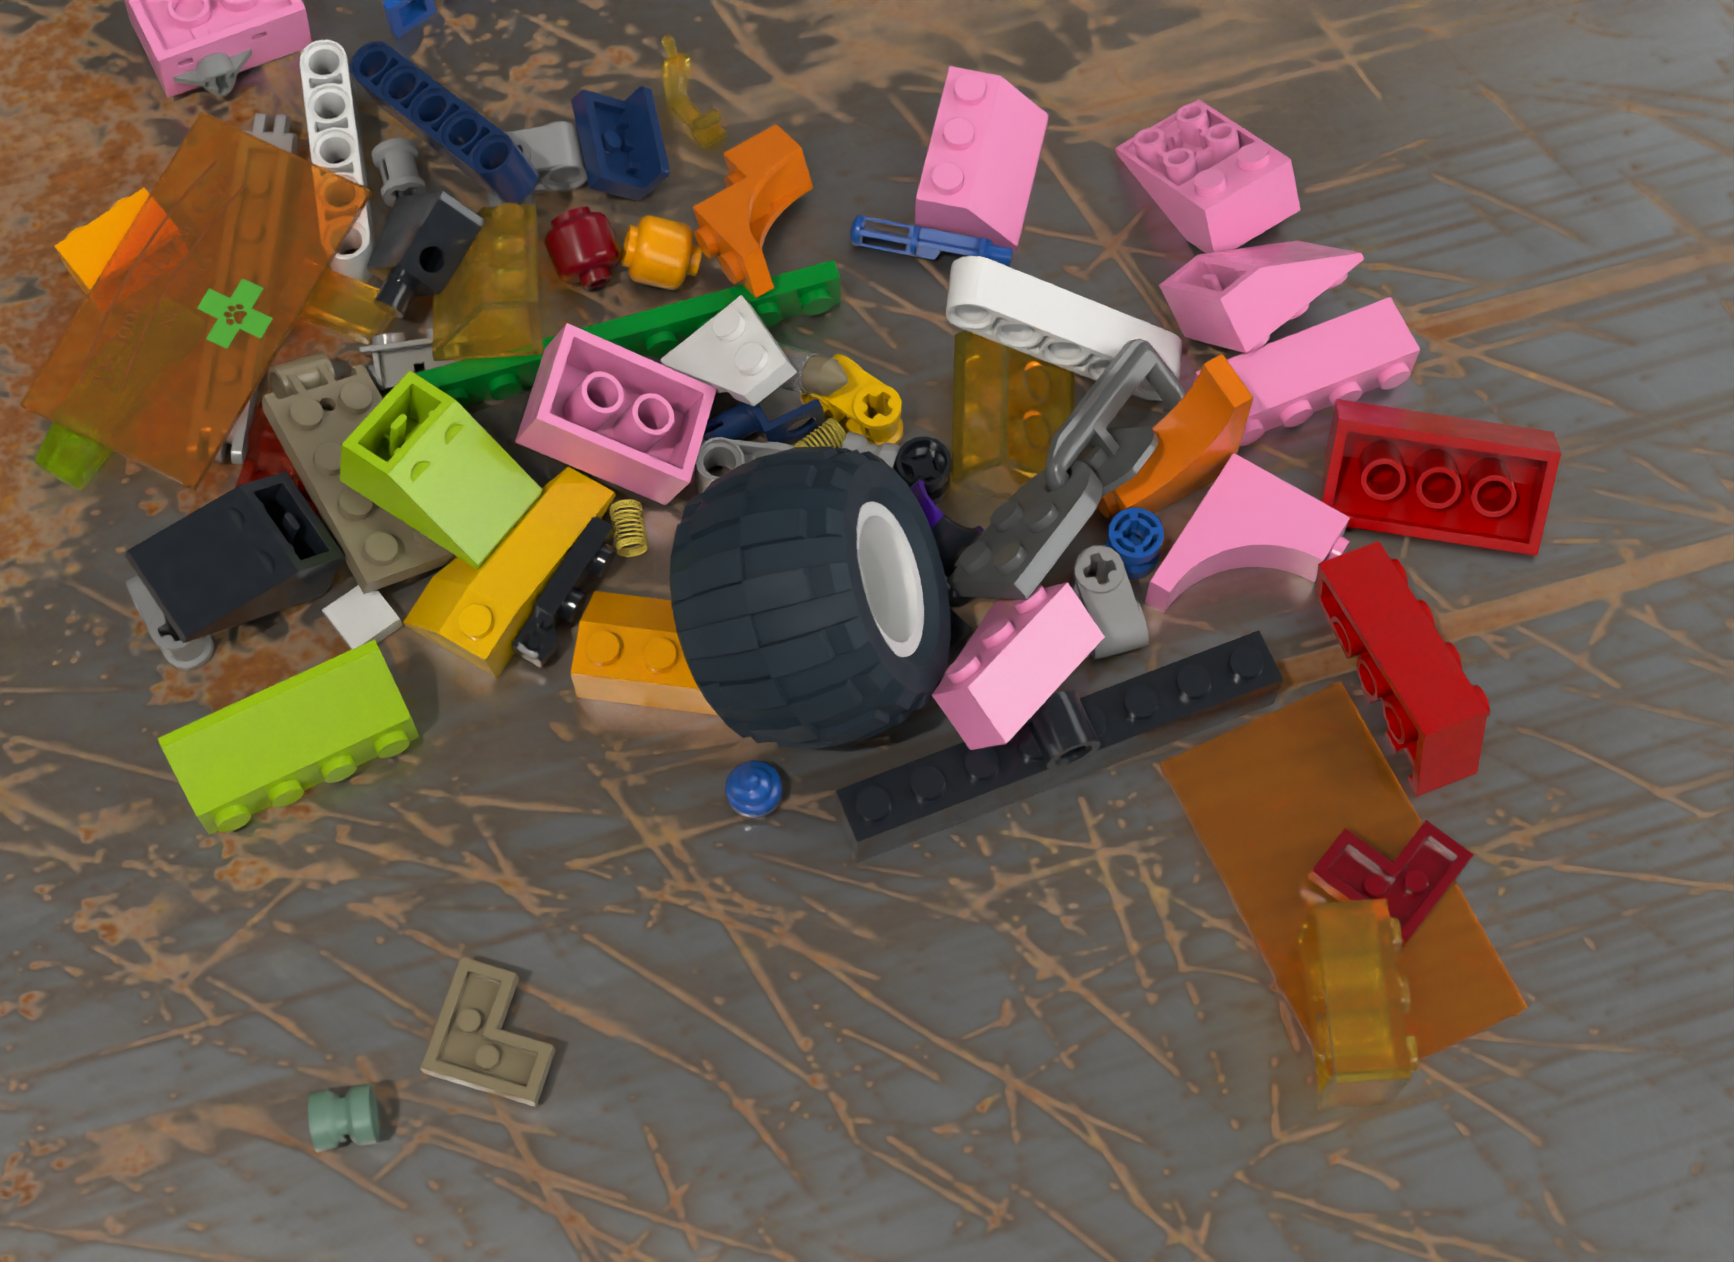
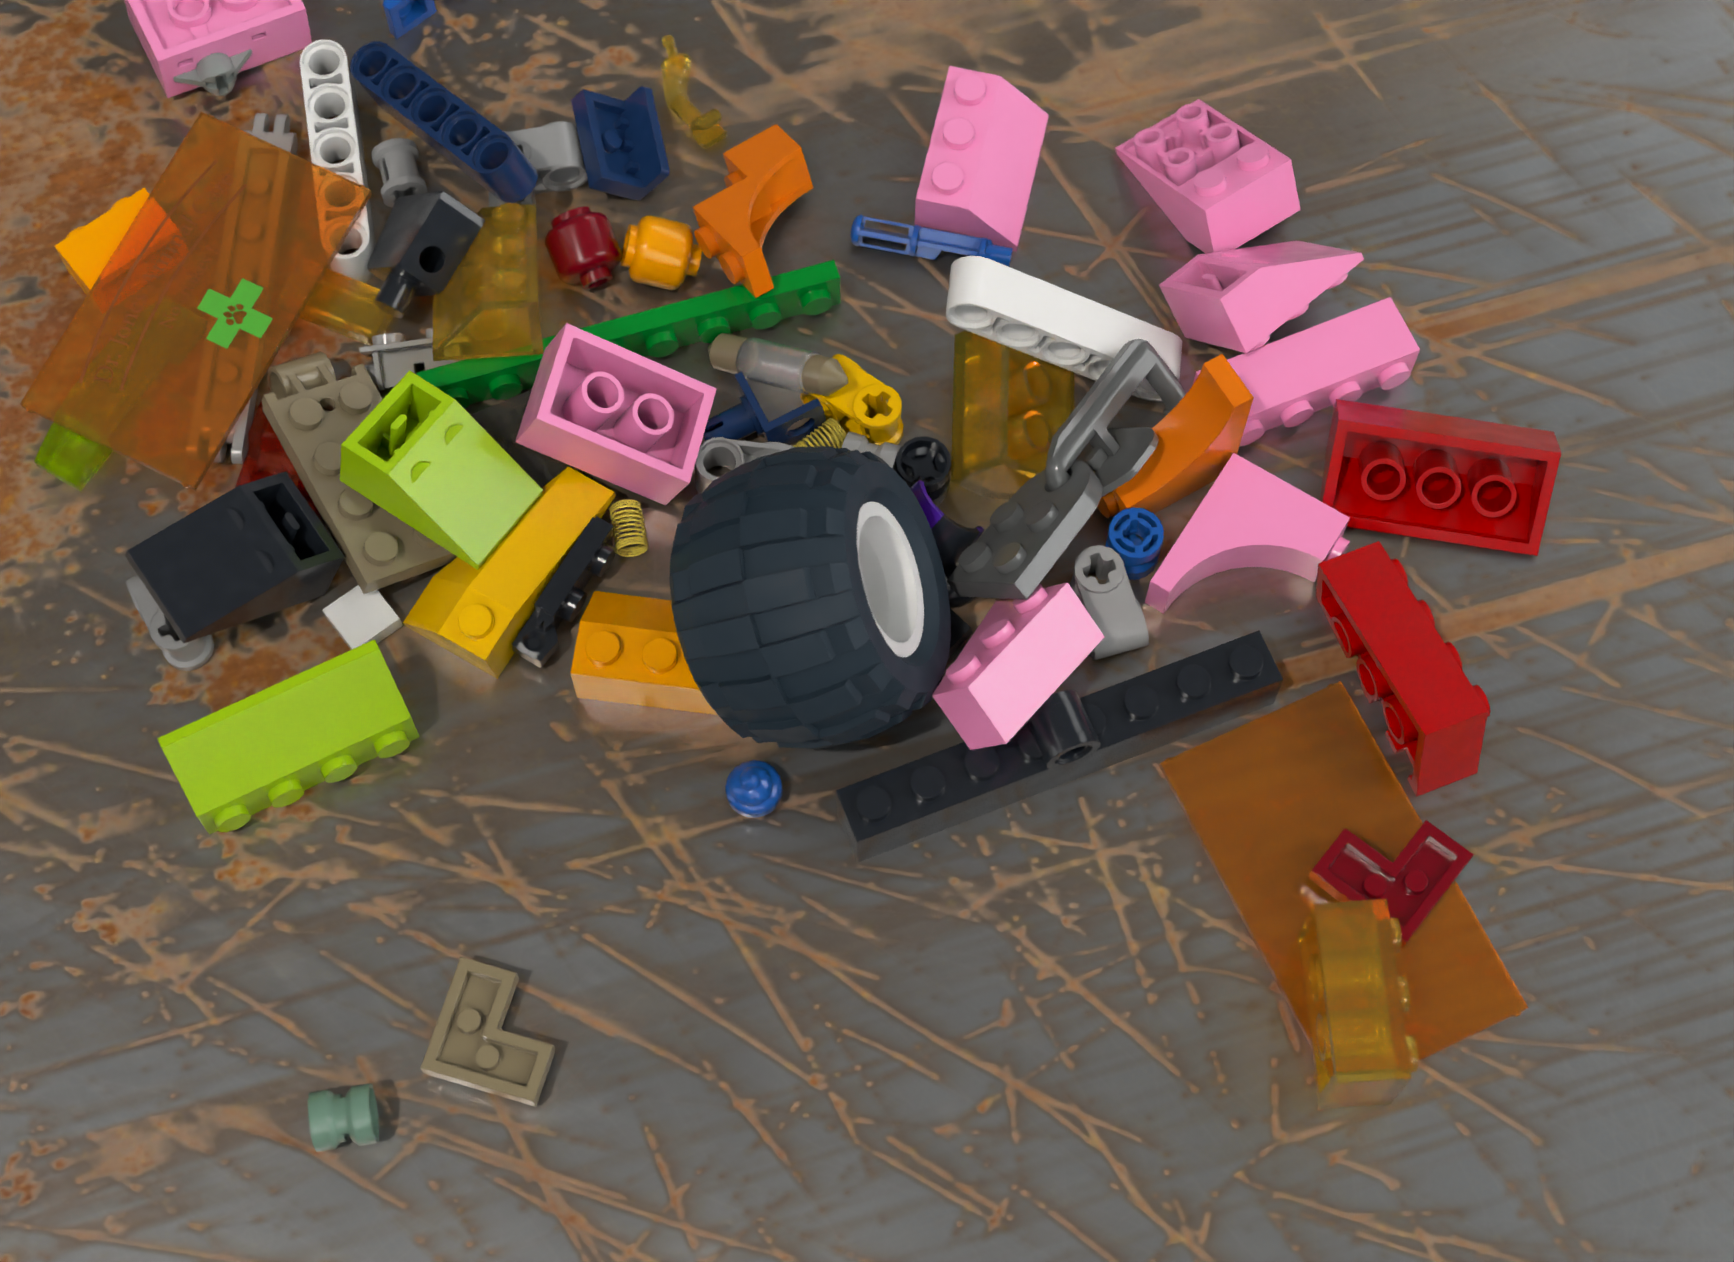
(733, 355): white wing -> none

